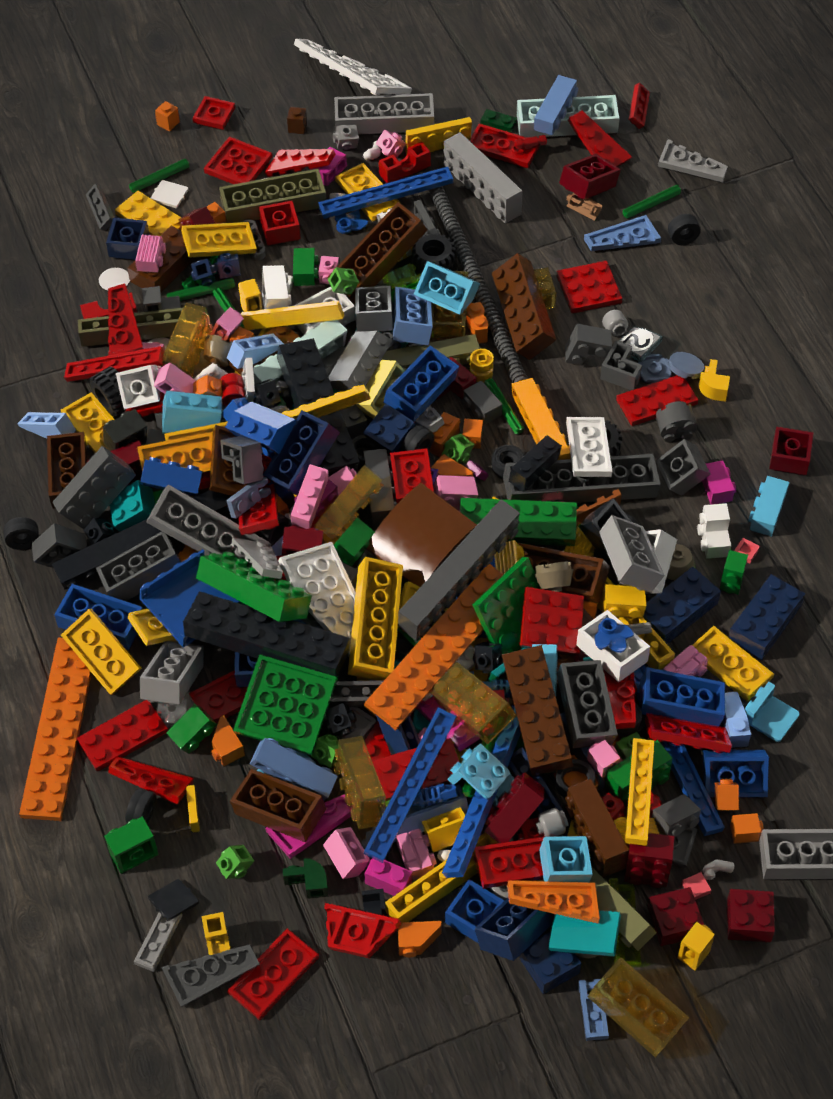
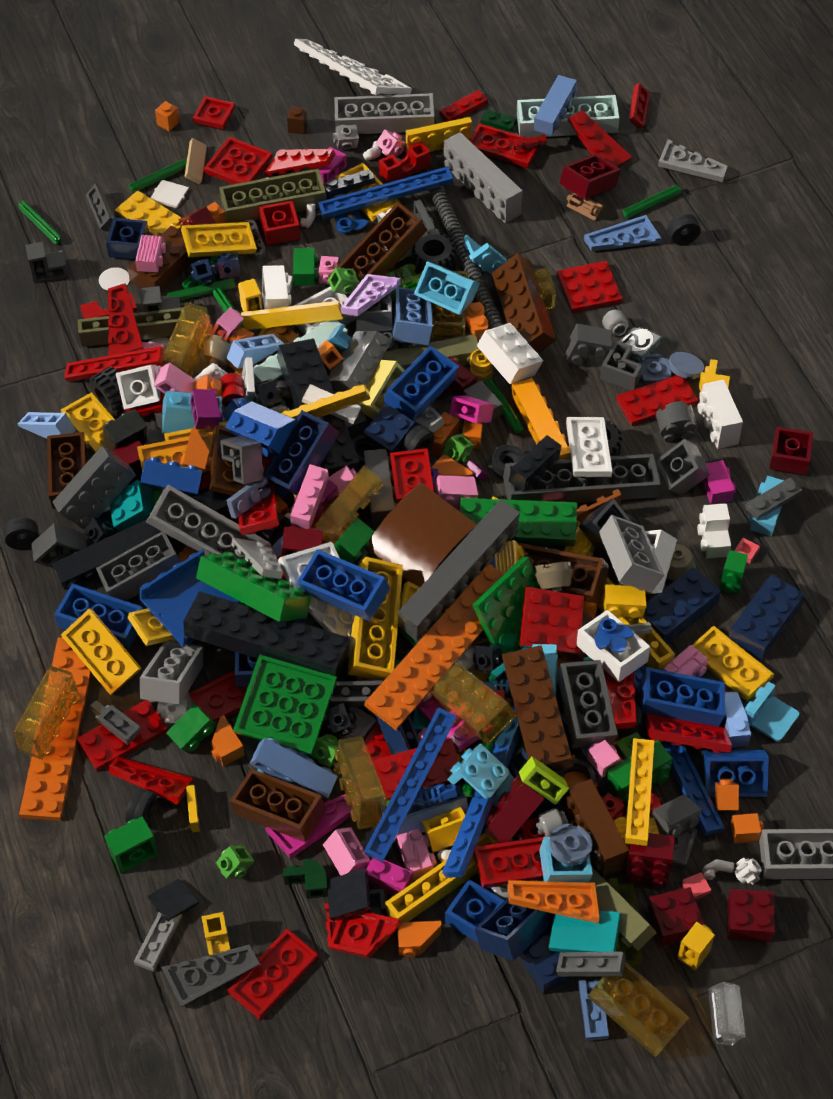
(45, 265): none -> dark grey brick
(46, 712): none -> clear yellow brick
(52, 234): none -> green axle
(116, 722): none -> dark grey hinge
(195, 161): none -> tan tile
(196, 452): none -> orange slope
(205, 409): none -> magenta brick
(310, 216): none -> white arm
(329, 355): none -> orange brick
(339, 338): none -> dark azure panel
(344, 585): none -> blue brick
(348, 414): none -> white tile
(348, 894): none -> black tile
(349, 183): none -> black plate
(369, 292): none -> lavender wing
(463, 106): none -> red plate
(471, 409): none -> dark pink brick
(486, 256): none -> medium azure bracket
(510, 353): none -> white brick
(543, 780): none -> lime brick
(570, 844): none -> sand blue tile
(591, 964): none -> dark grey plate
(720, 414): none -> white brick
(726, 1013): none -> clear brick
(748, 871): none -> white gear
(773, 498): none -> dark grey plate

